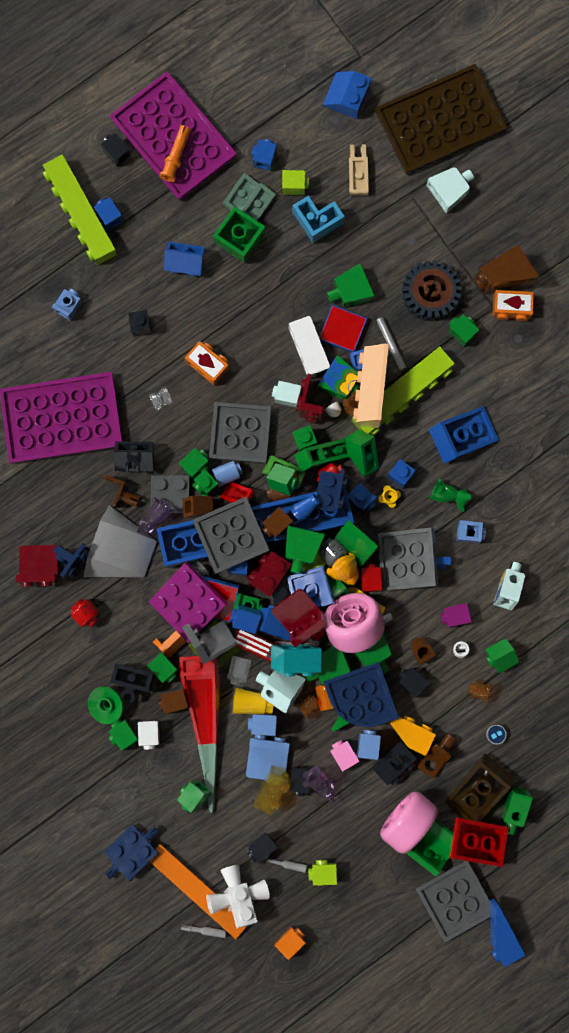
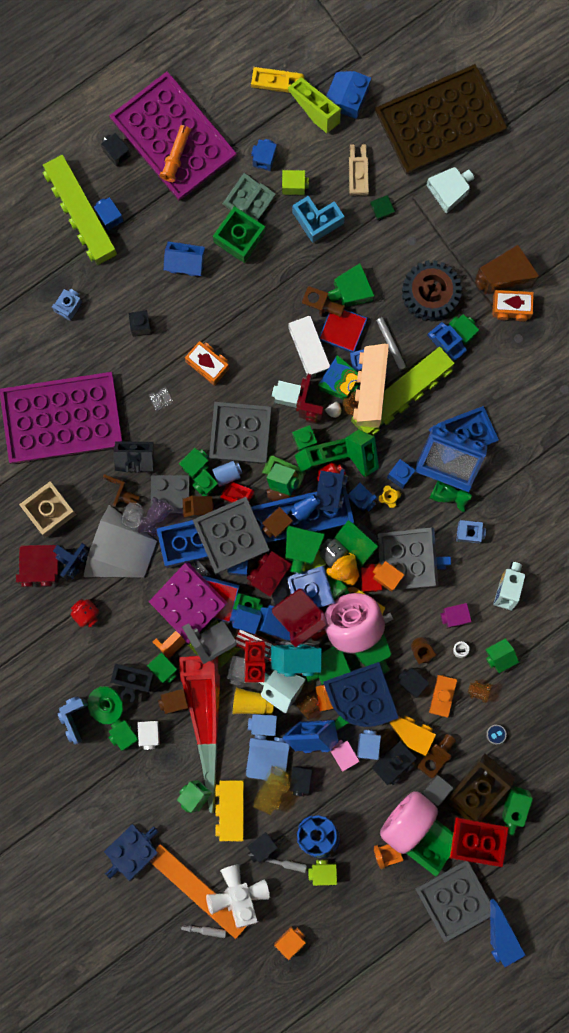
(47, 509): none -> tan brick
(65, 717): none -> medium blue bracket
(132, 515): none -> clear wheel
(230, 810): none -> yellow brick
(254, 661): none -> red slope
(273, 79): none -> yellow plate
(307, 840): none -> blue cylinder
(312, 736): none -> blue slope
(316, 105): none -> lime slope
(319, 783): clear purple animal -> none
(323, 303): none -> reddish brown bracket
(382, 207): none -> dark green tile
(386, 856): none -> orange tile
(387, 575): none -> orange brick
(437, 790): none -> dark grey brick
(442, 696): none -> orange tile
(448, 340): none -> blue brick
(451, 458): none -> blue window

